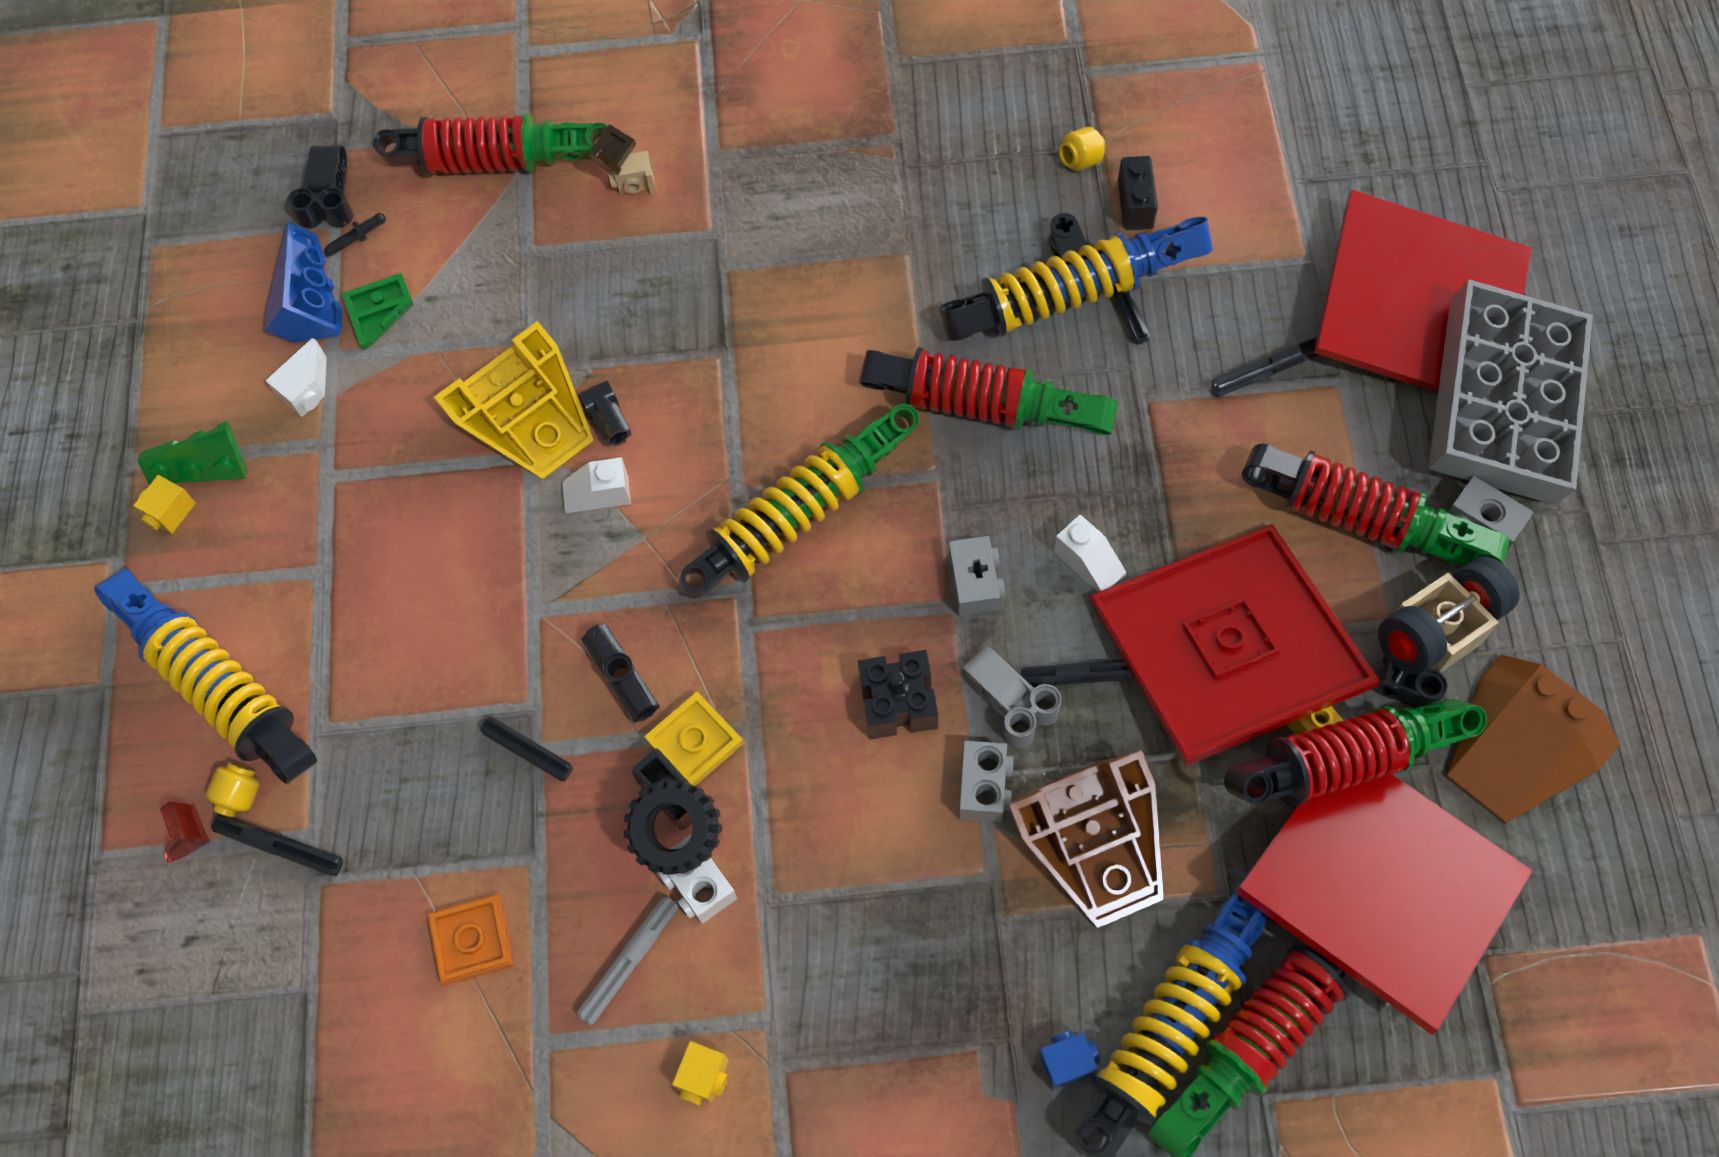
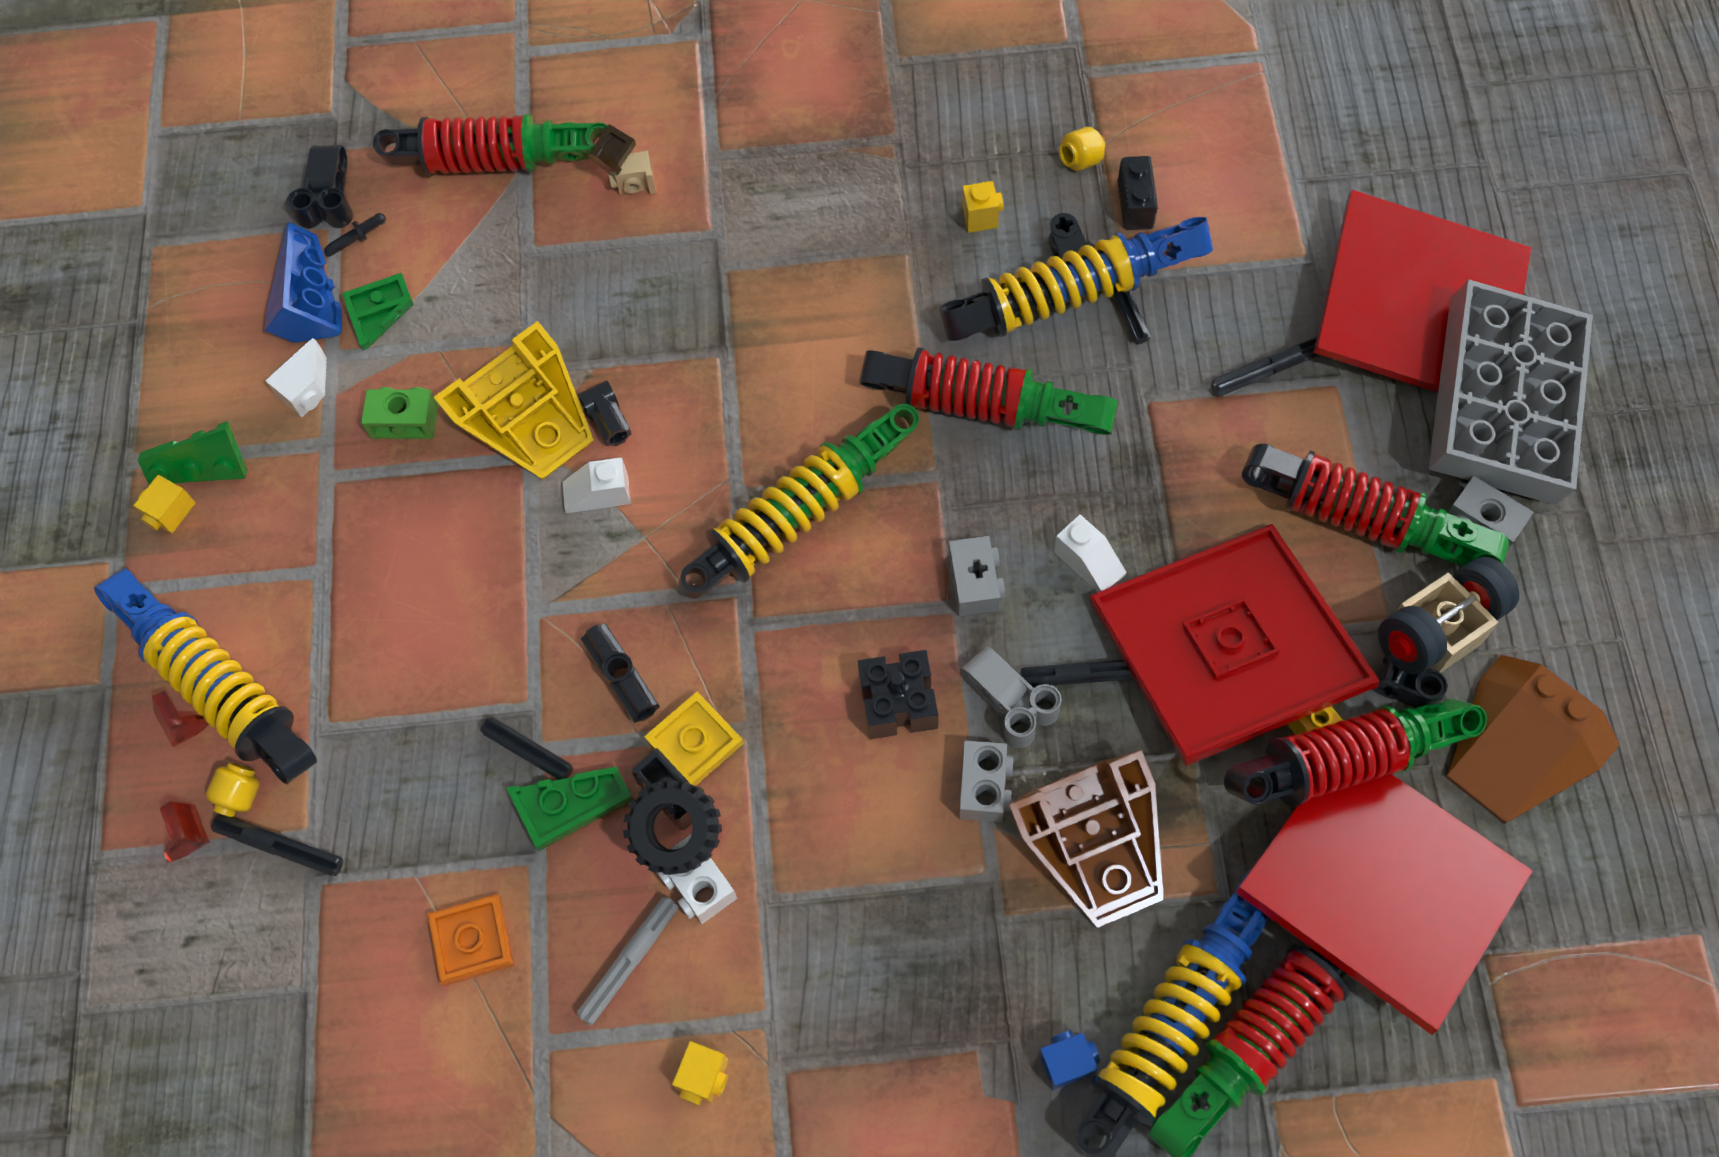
(175, 727): none -> clear red tile
(415, 422): none -> bright green brick
(568, 804): none -> green wing
(981, 206): none -> yellow brick

